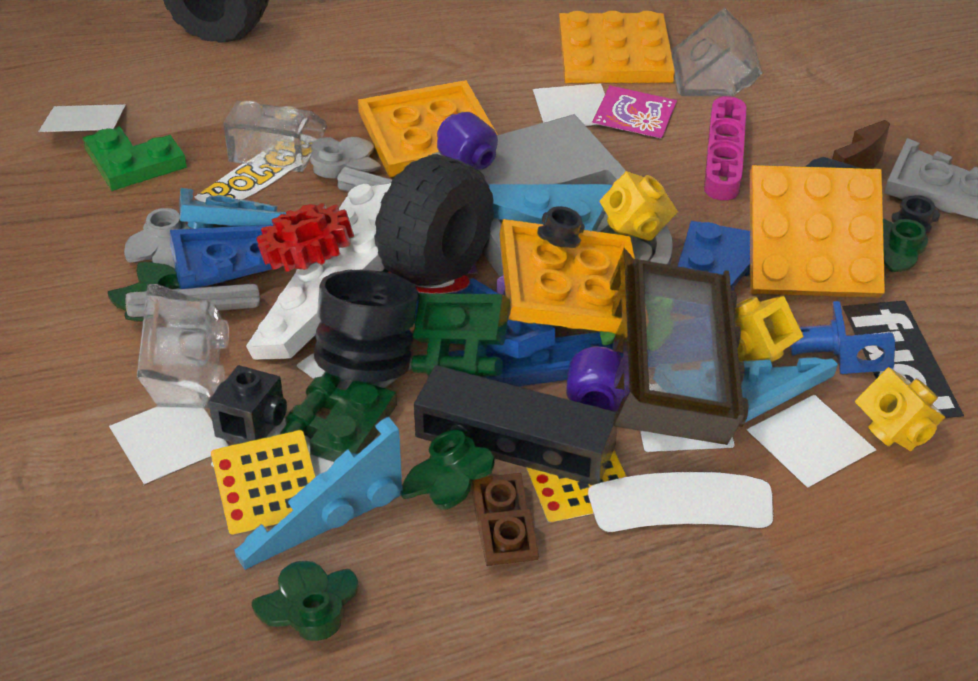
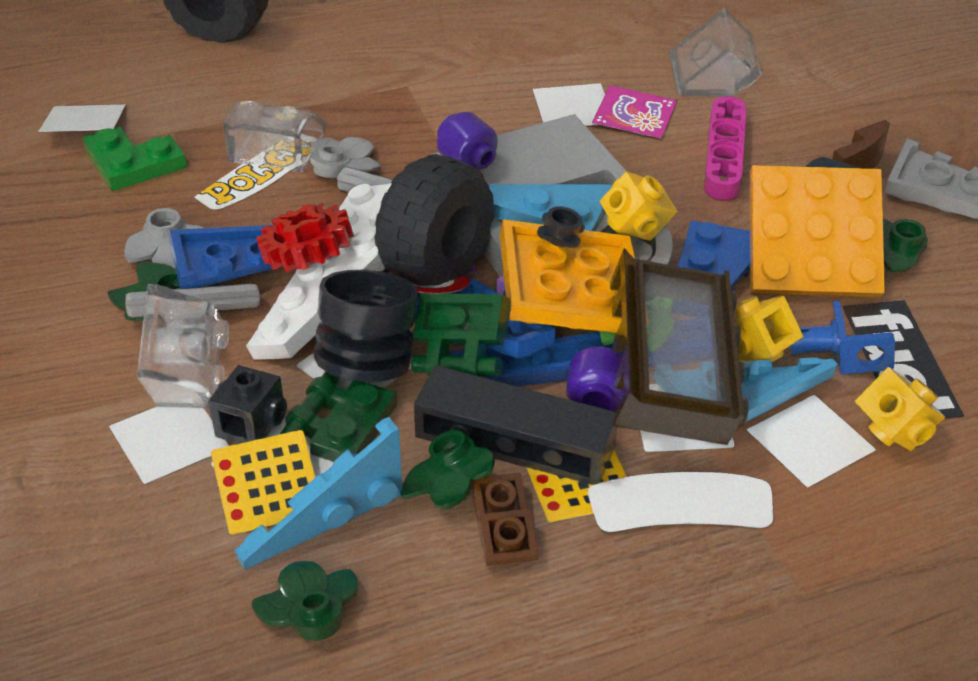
(224, 211): dark azure wing -> none
(408, 121): light orange plate -> none
(615, 47): light orange plate -> none
(917, 209): black plate -> none

